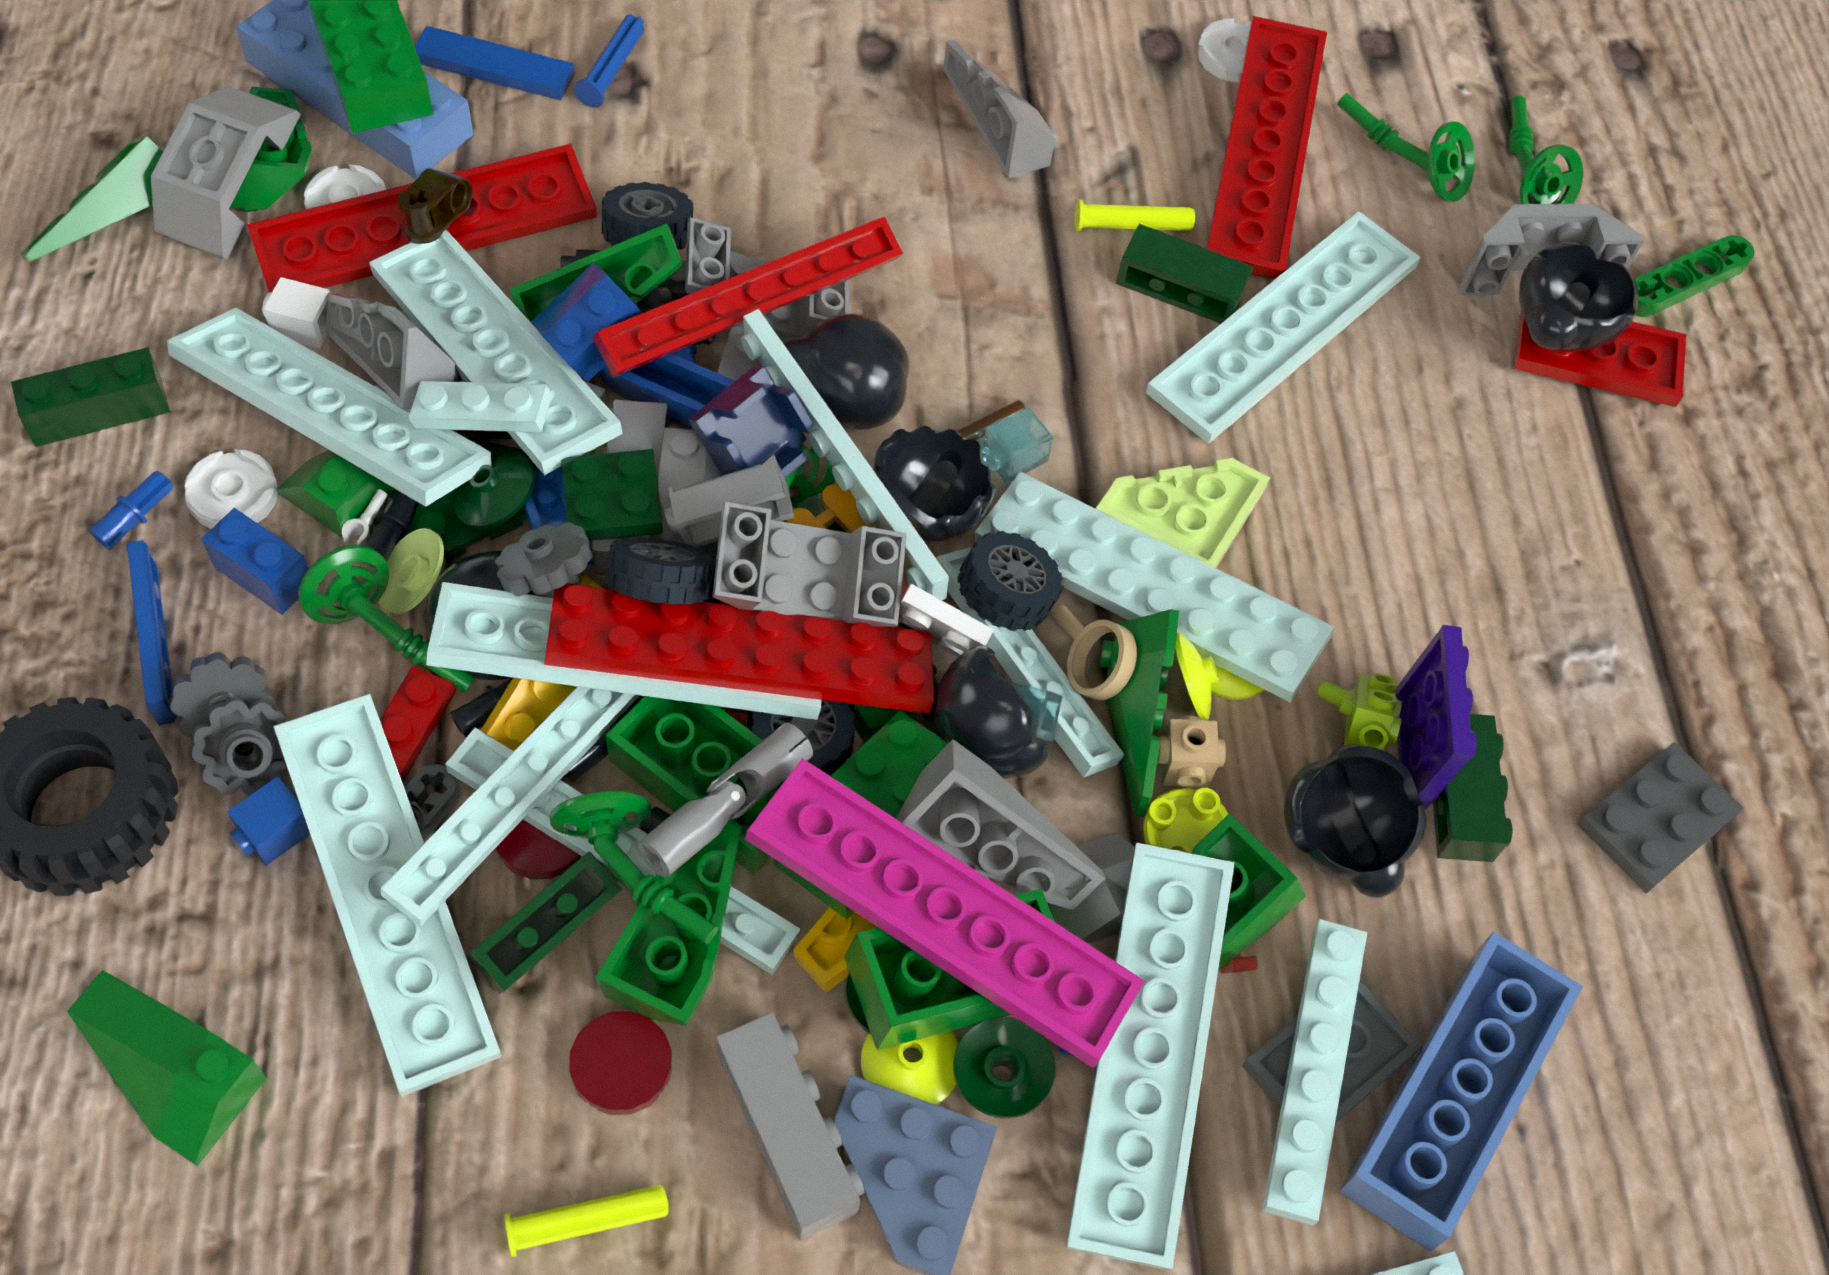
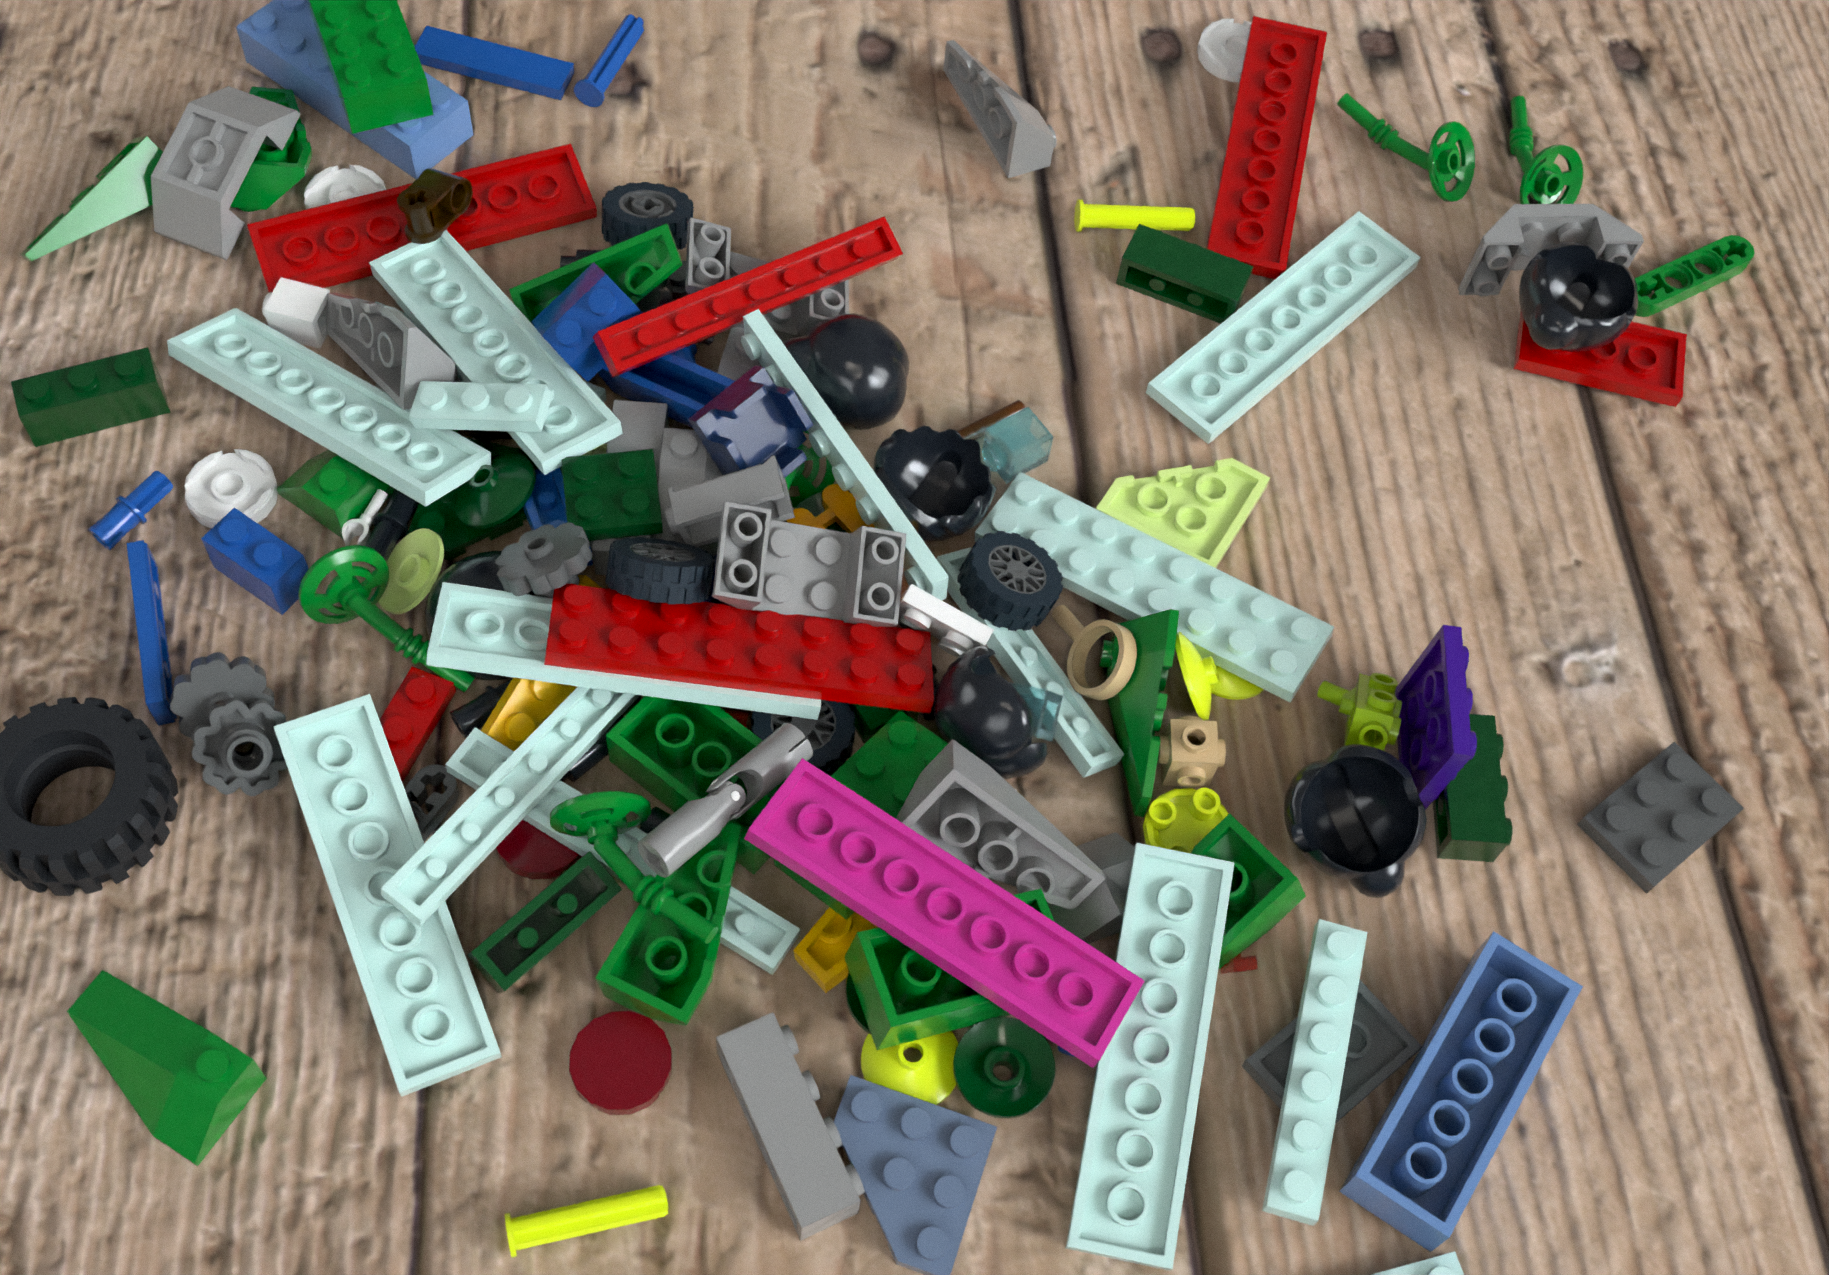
(268, 822): blue brick -> none

